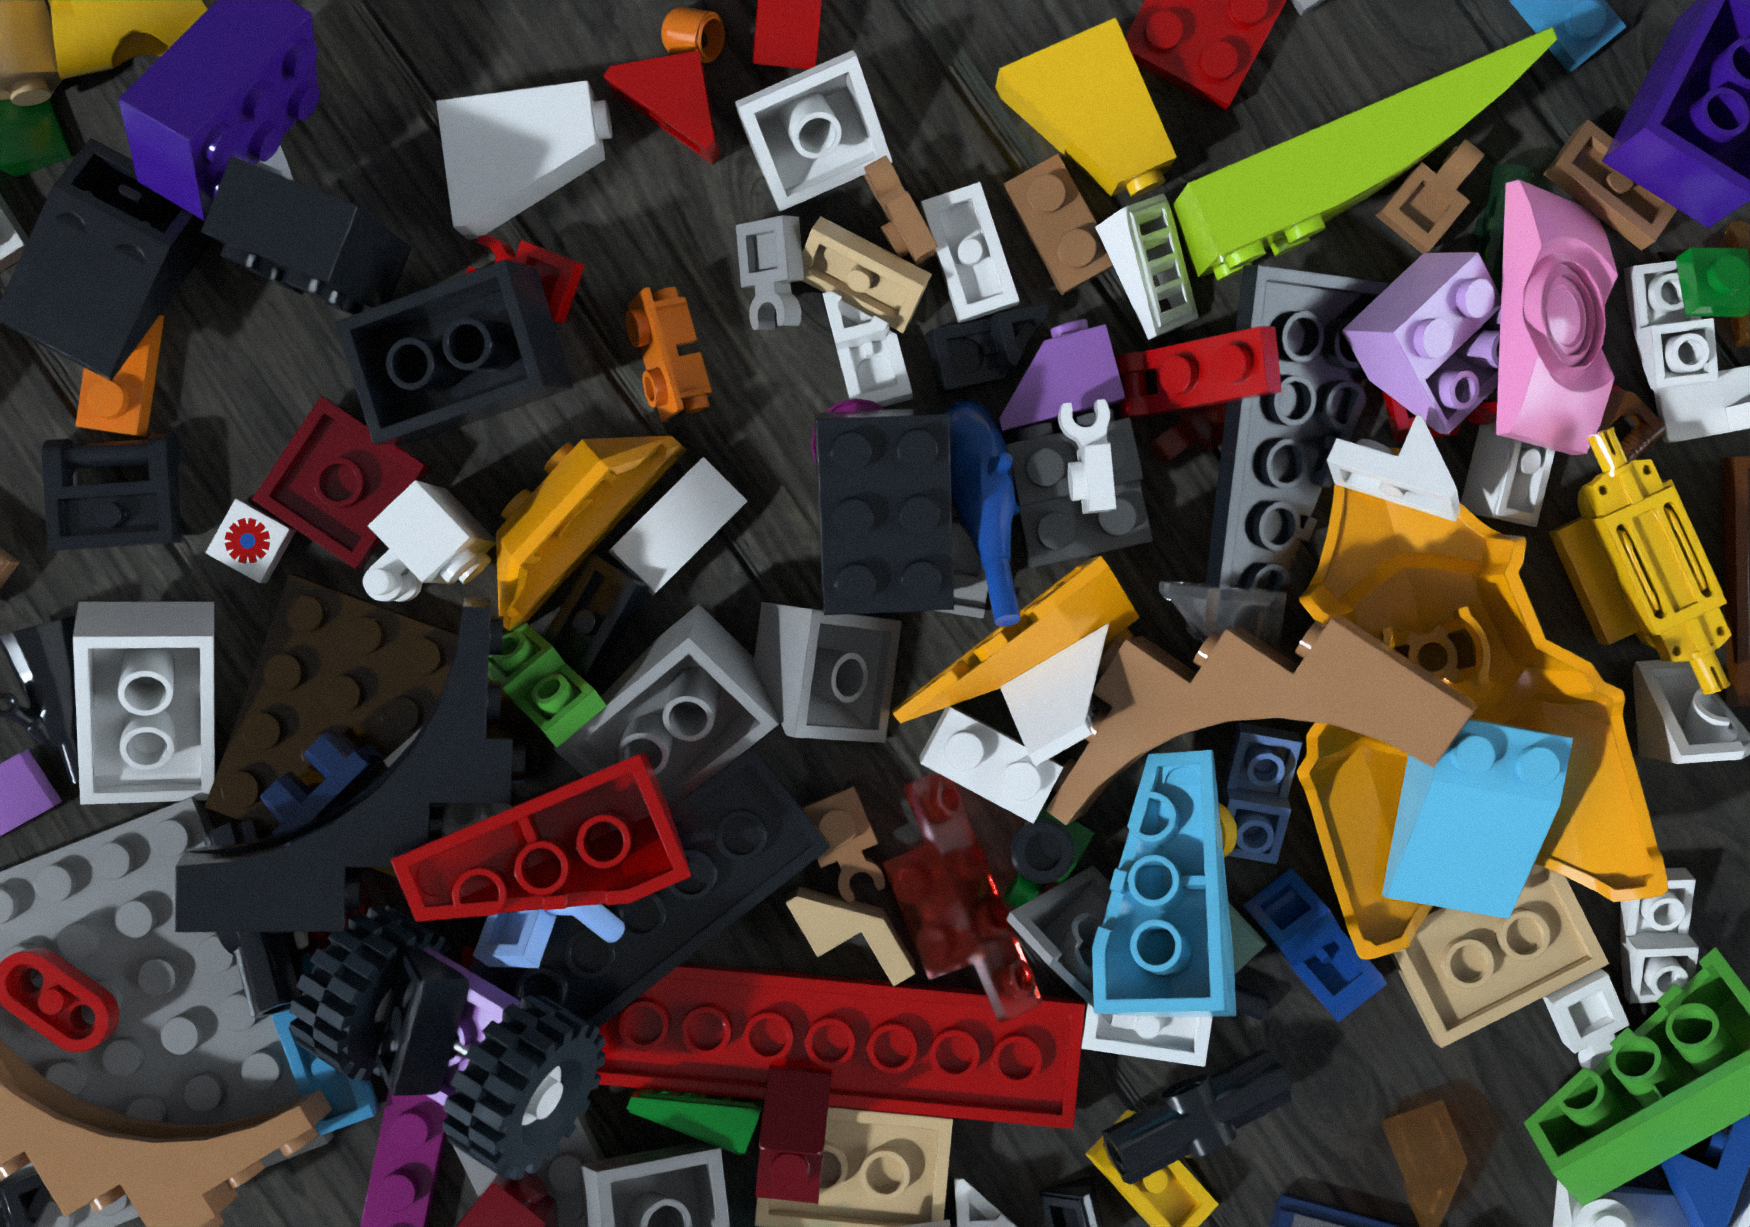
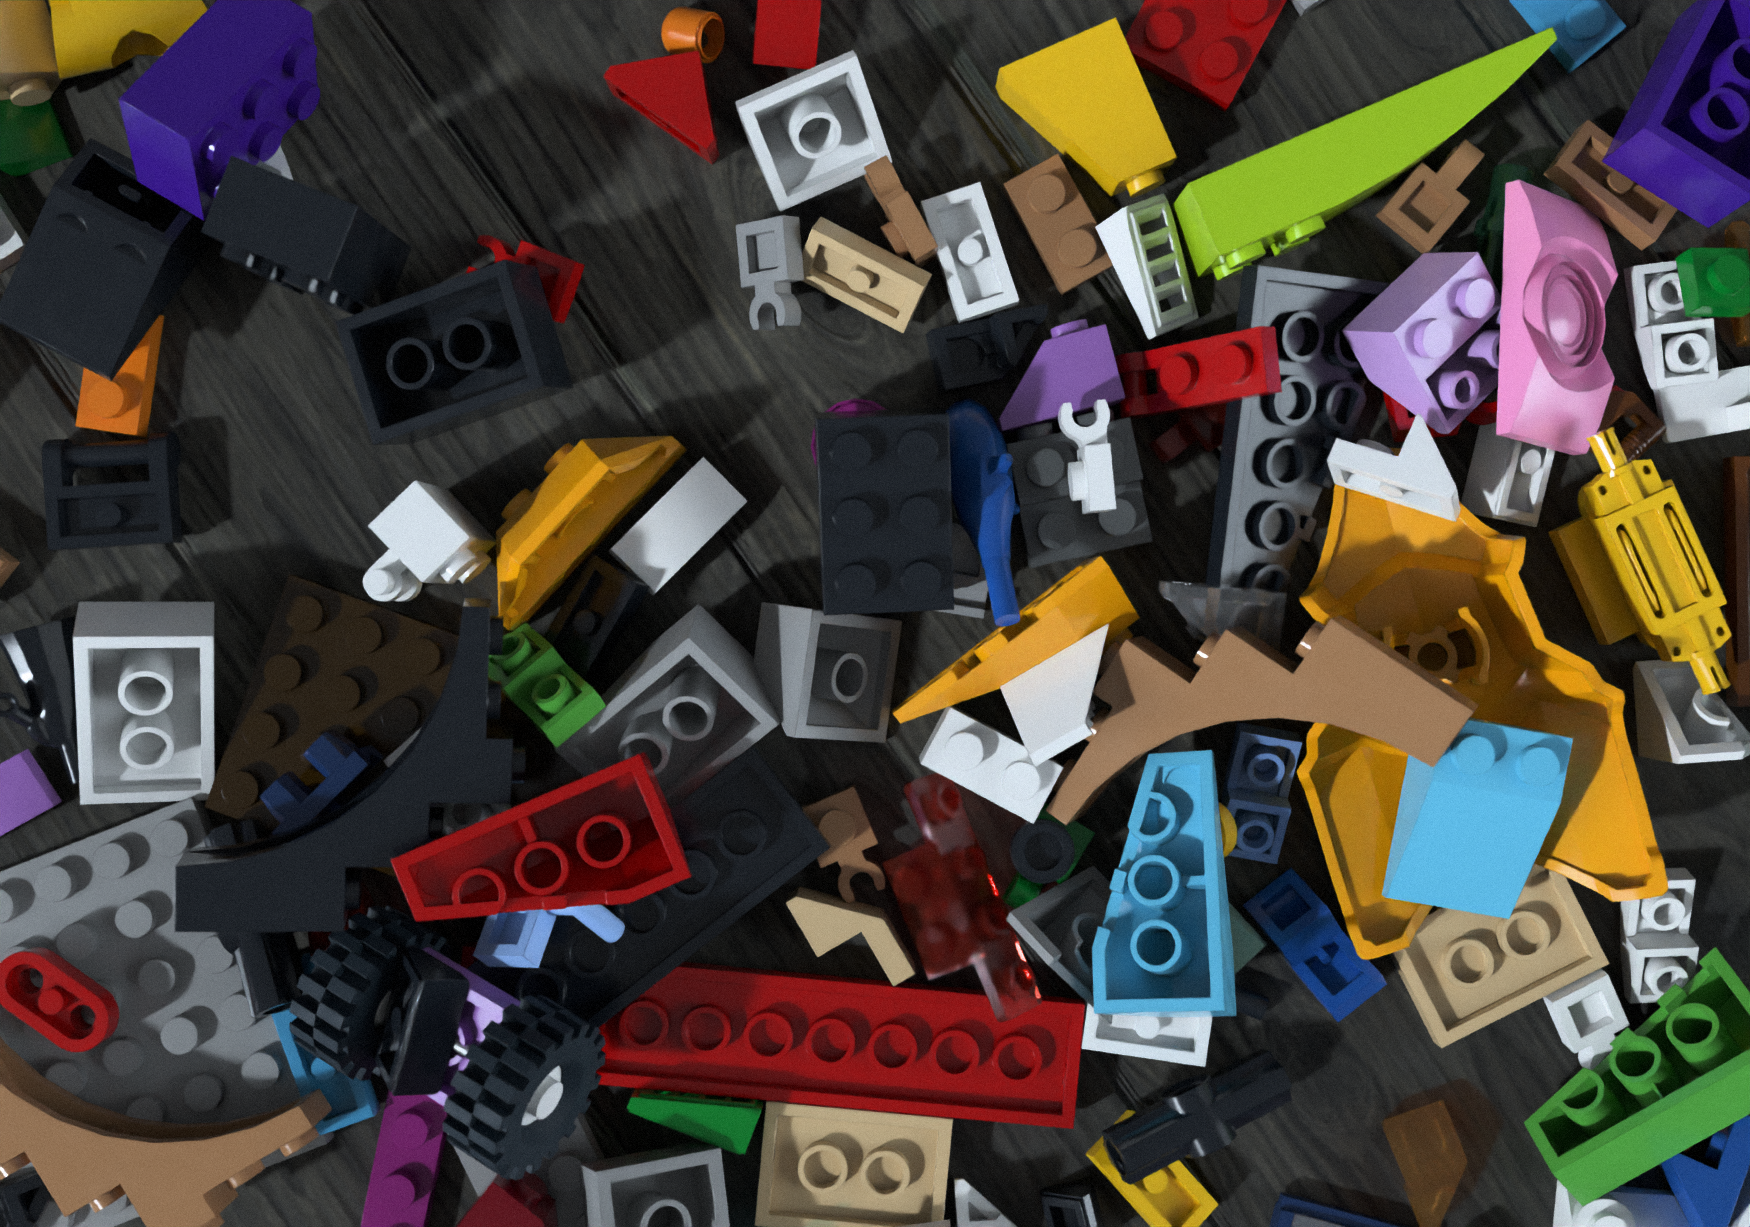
(250, 541): white tile -> none
(337, 482): dark red plate -> none
(517, 149): white slope -> none
(668, 377): orange hinge -> none
(793, 1134): dark red slope -> none
(867, 354): white slope -> none

